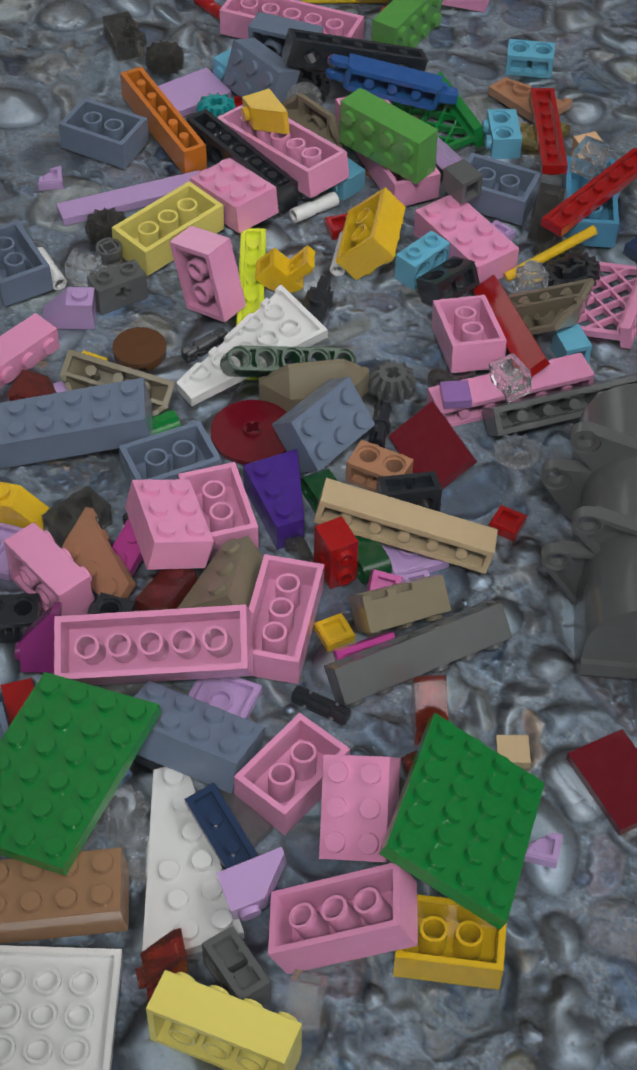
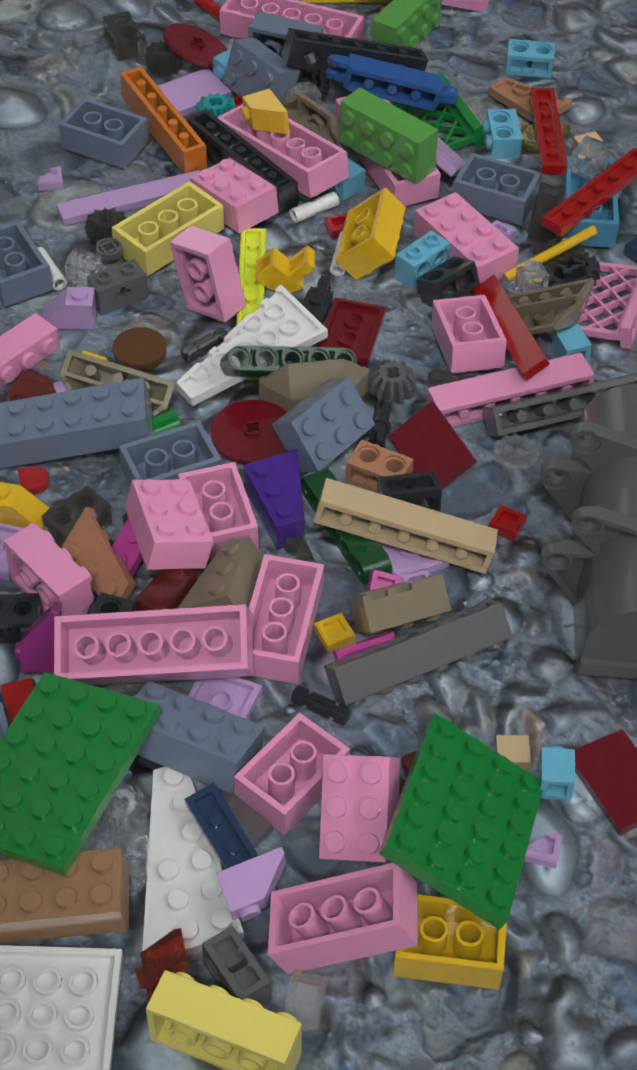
(33, 479): none -> red tile
(193, 44): none -> dark red piece
(337, 550): red brick -> none
(354, 327): none -> dark red tile
(428, 697): slope -> none
(455, 394): medium lavender tile -> none
(462, 181): dark grey brick -> none
(511, 377): clear brick -> none
(557, 772): none -> medium azure brick

